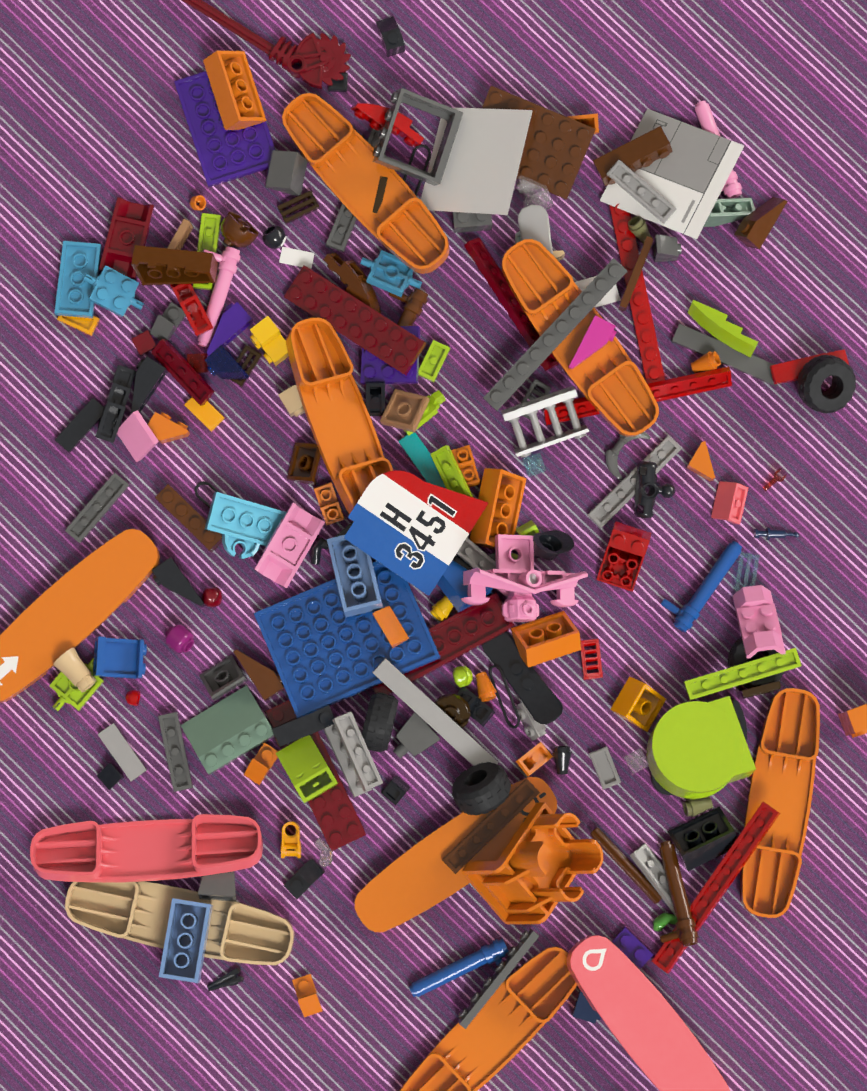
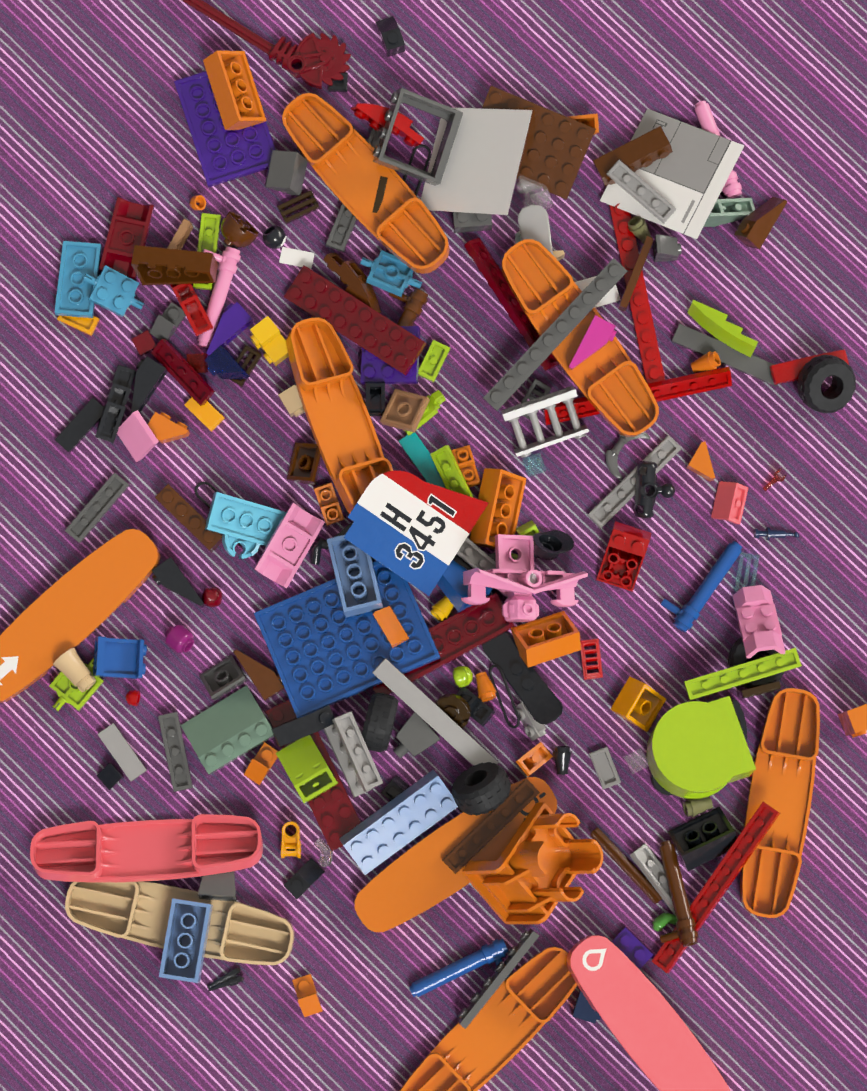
(399, 822): none -> brick

